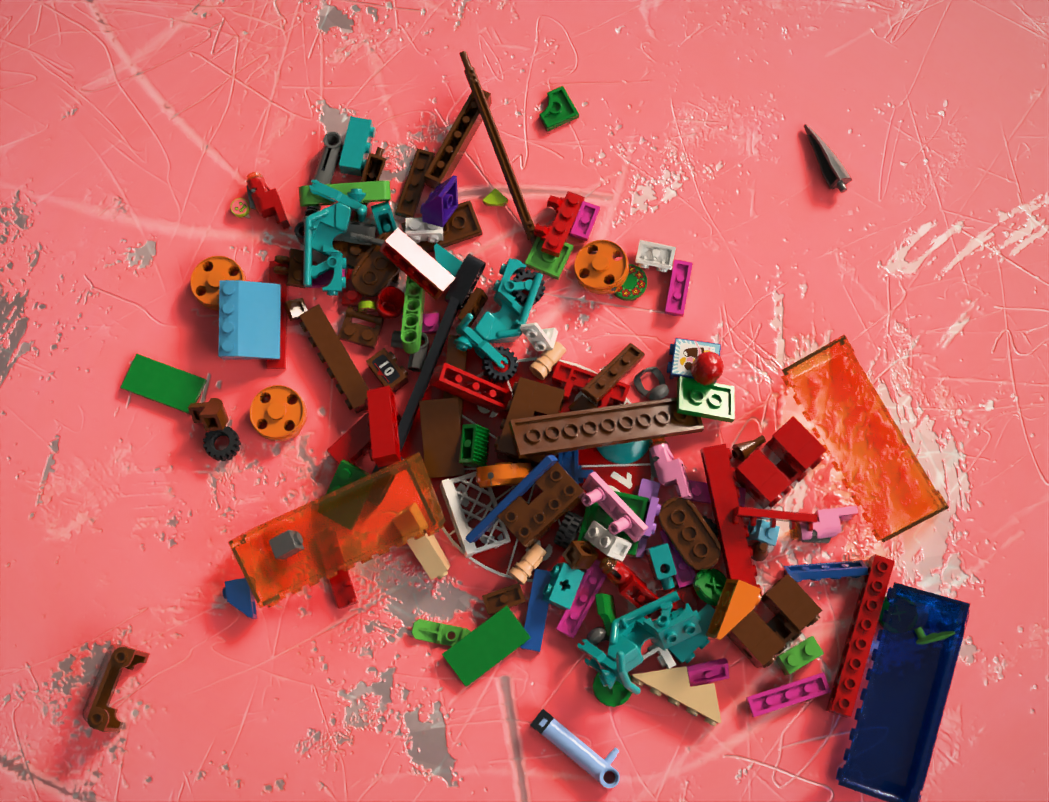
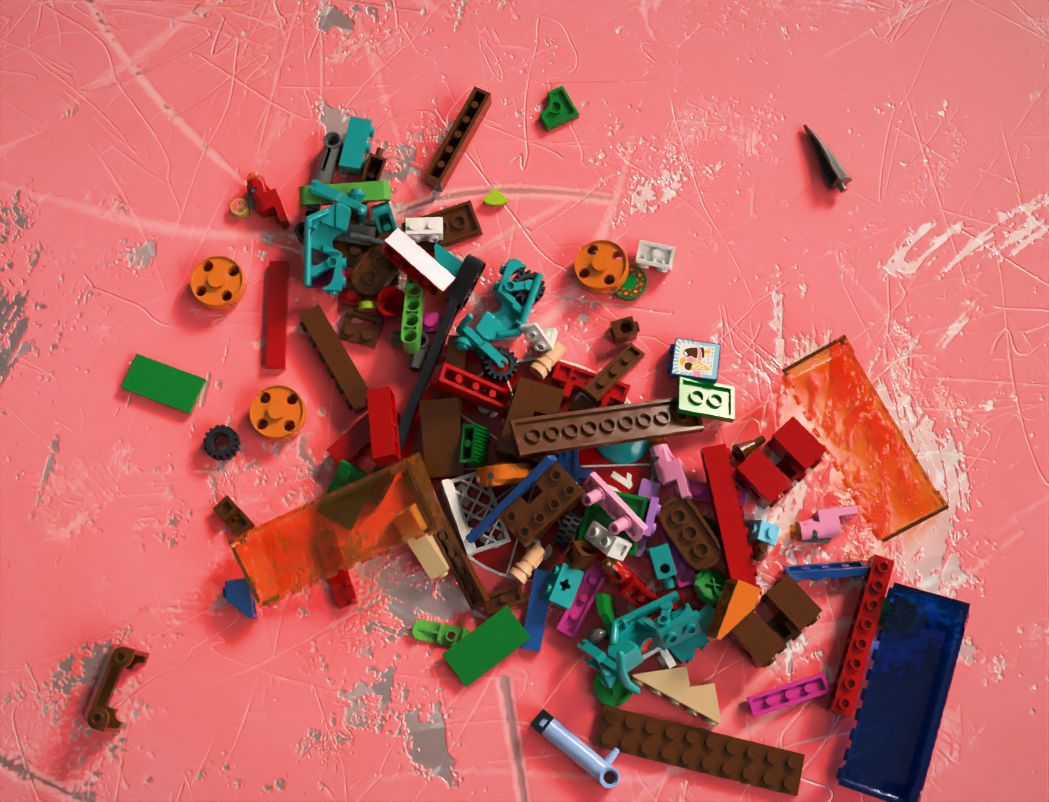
(210, 414): reddish brown brick -> none
(233, 516): none -> reddish brown slope
(249, 320): dark azure slope -> none
(286, 544): dark grey brick -> none
(295, 267): reddish brown hinge -> none
(295, 308): reddish brown plate -> none
(387, 371): brick -> none
(414, 184): reddish brown tile -> none
(441, 203): dark purple slope -> none
(460, 566): none -> reddish brown plate
(474, 305): reddish brown plate -> none
(498, 146): reddish brown axle -> none
(547, 263): bright green plate -> none
(557, 234): red hinge -> none
(585, 221): dark pink plate -> none
(621, 337): none -> reddish brown brick
(656, 393): dark grey piece -> none
(678, 288): dark pink plate -> none
(700, 750): none -> reddish brown plate
(707, 368): red hair -> none
(708, 672): dark pink plate -> none
(773, 516): red hinge -> none
(799, 655): bright green brick -> none
(923, 639): bright green bar -> none

